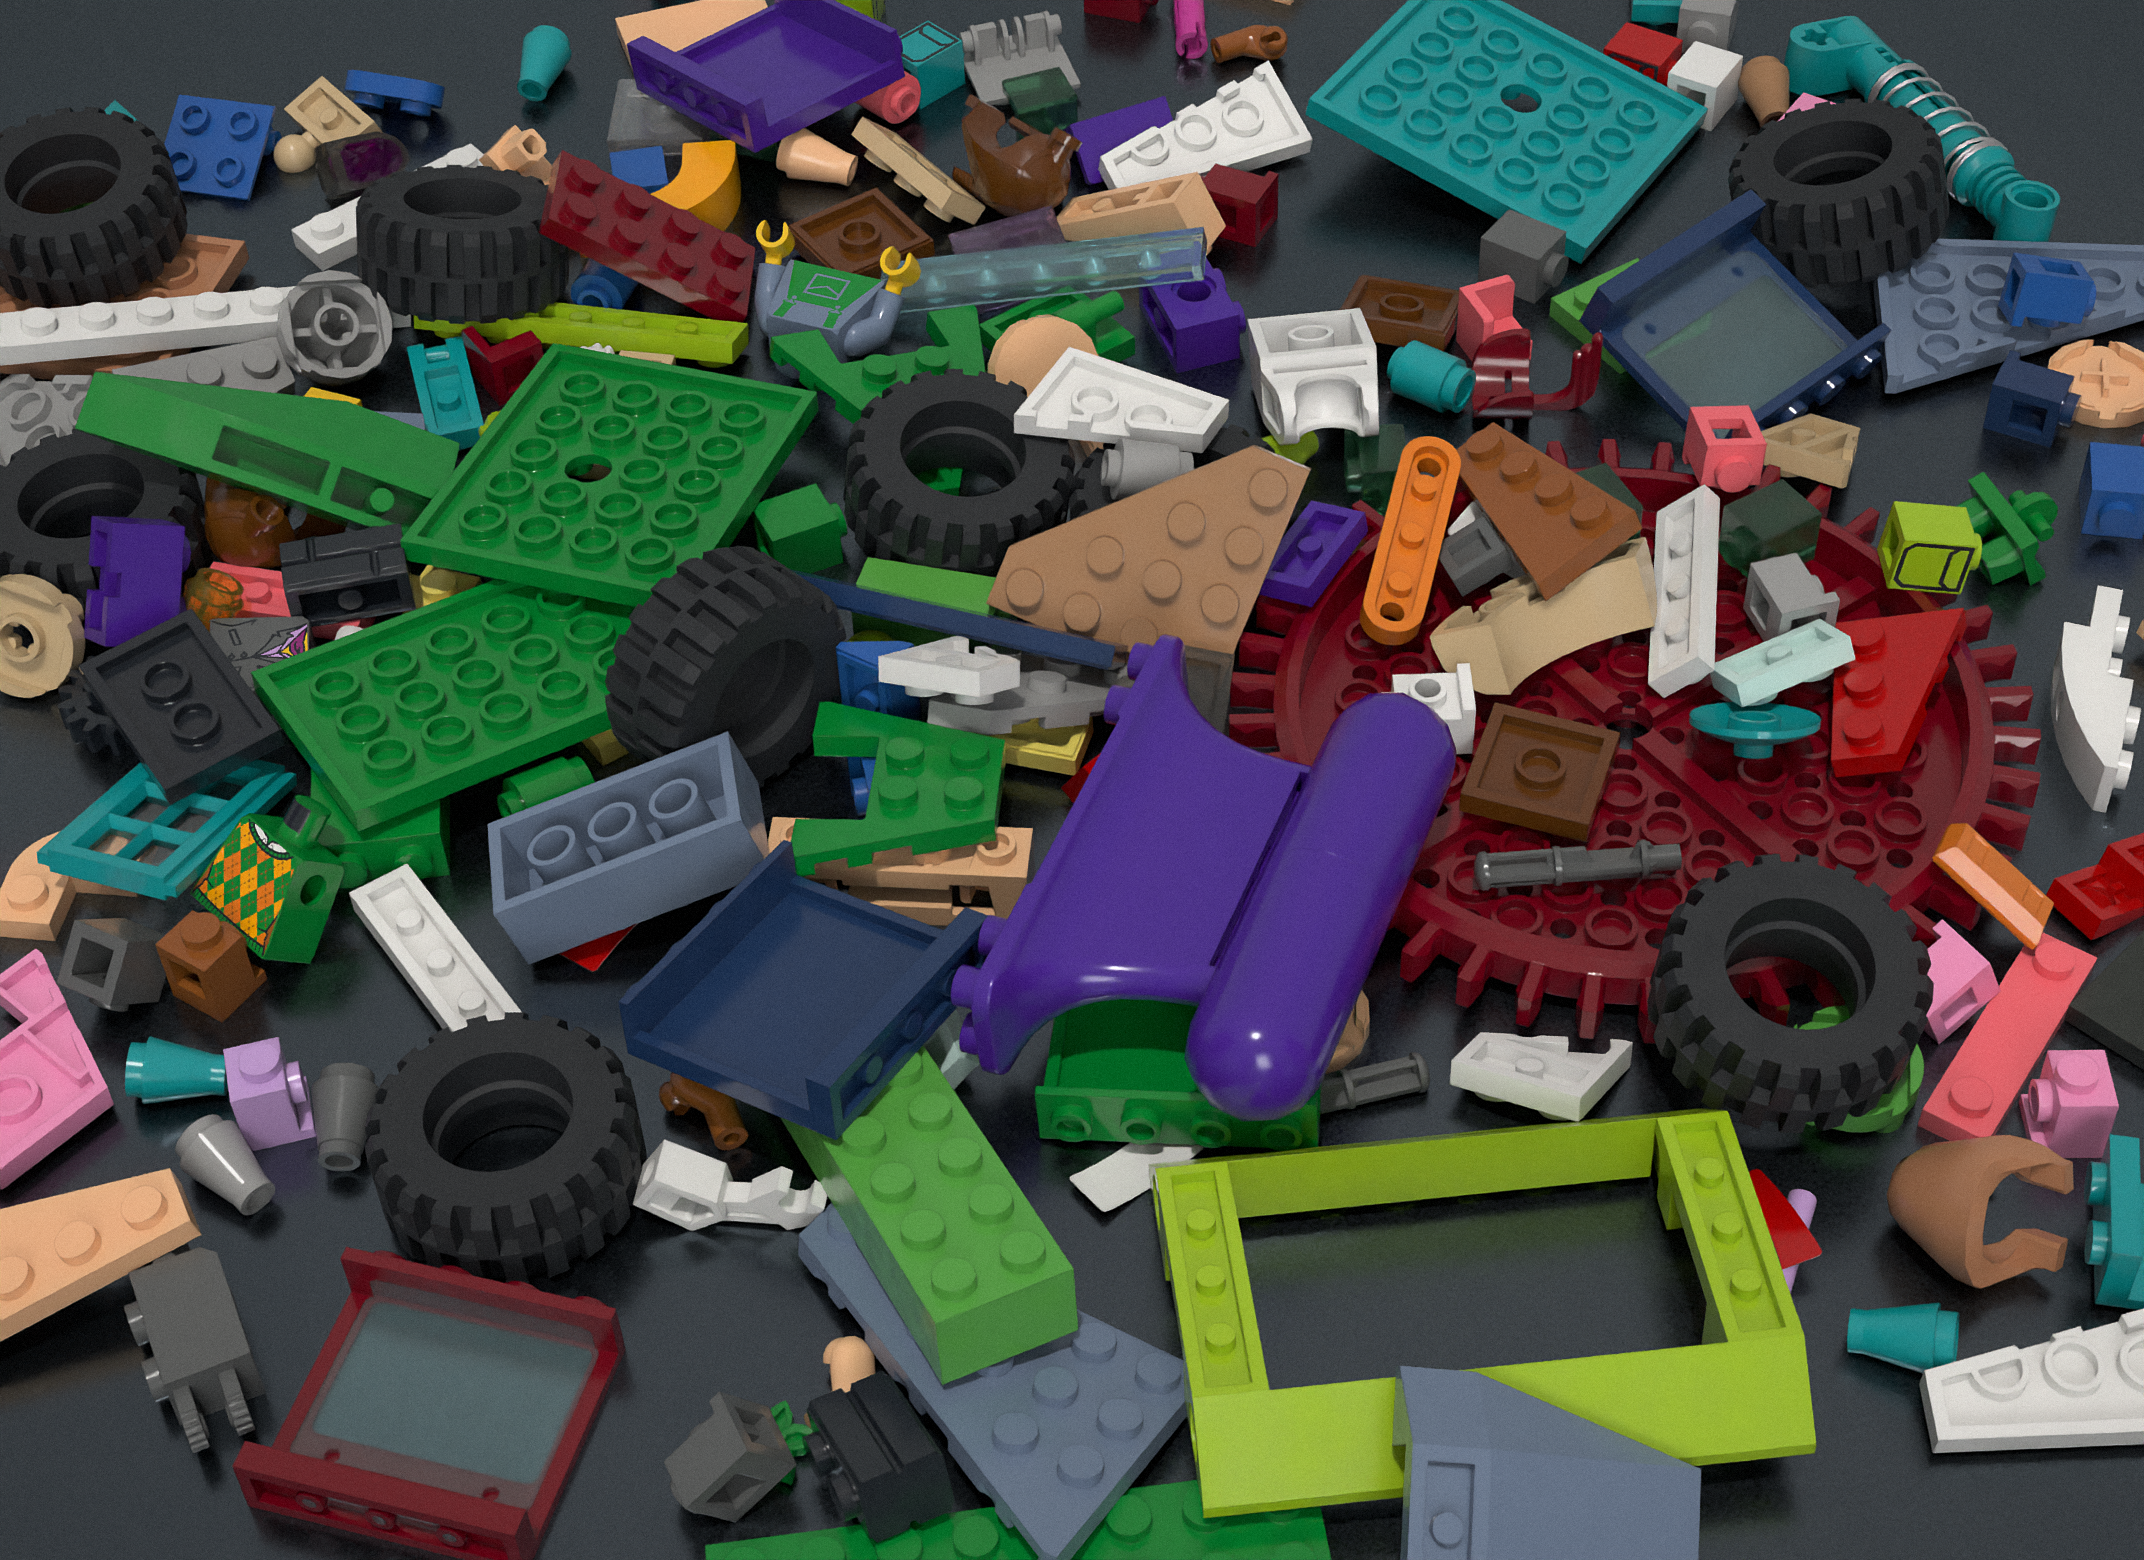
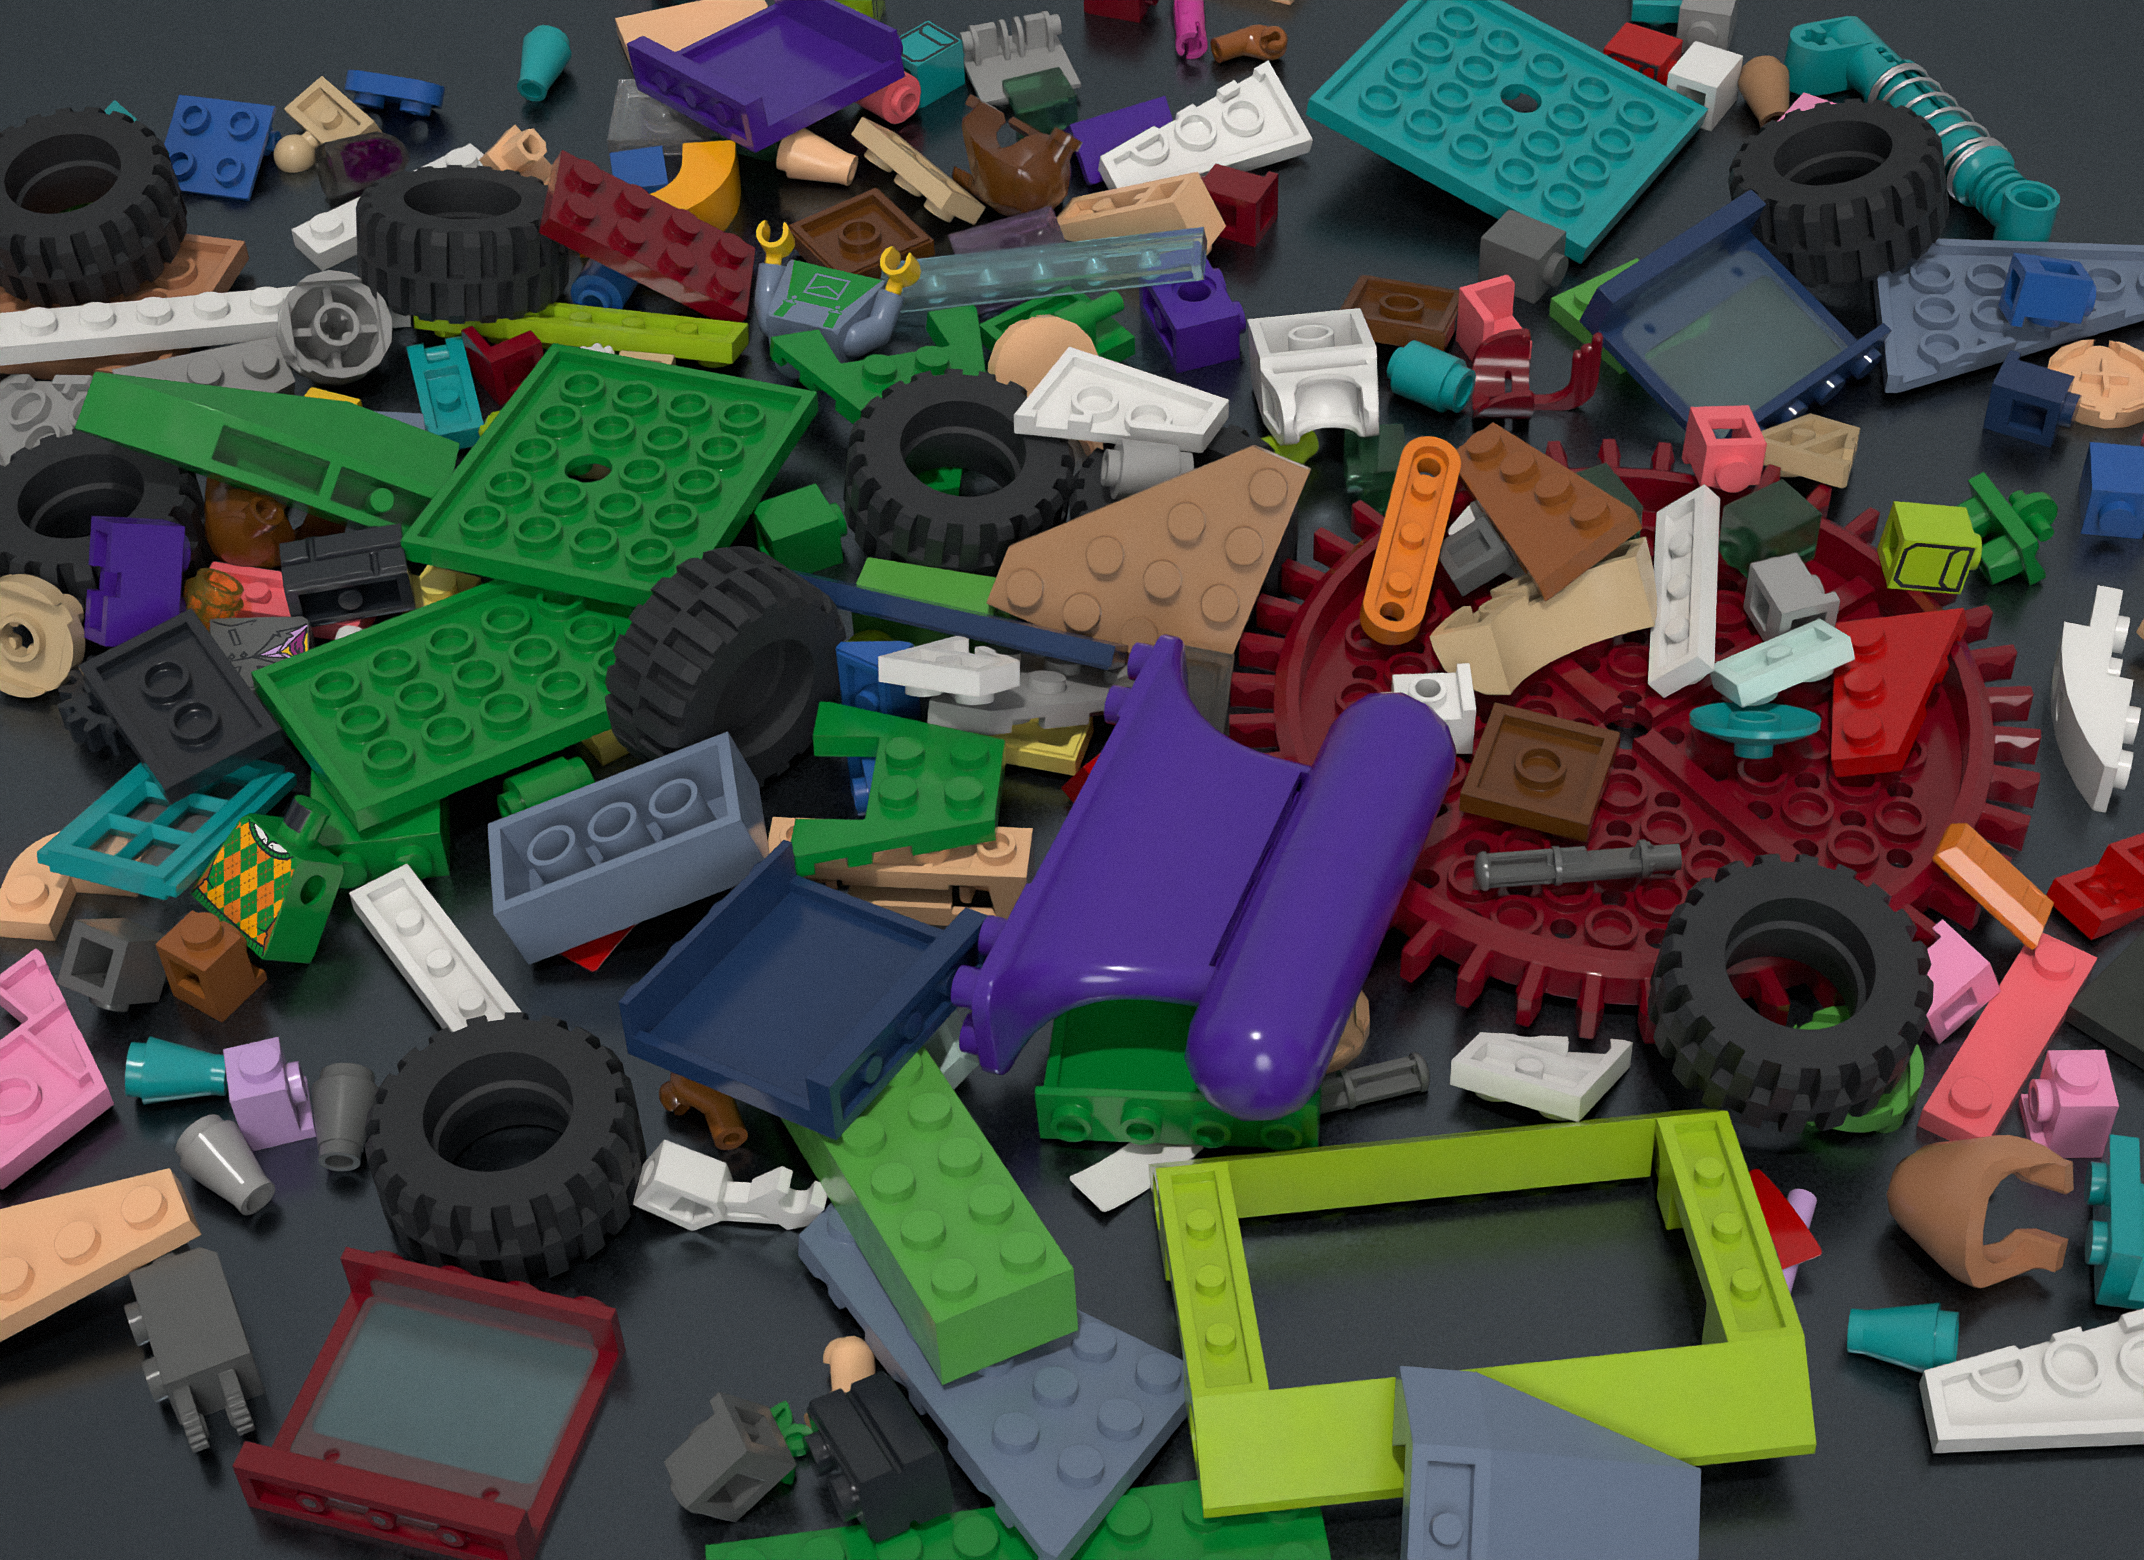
(1313, 552): dark purple plate -> none

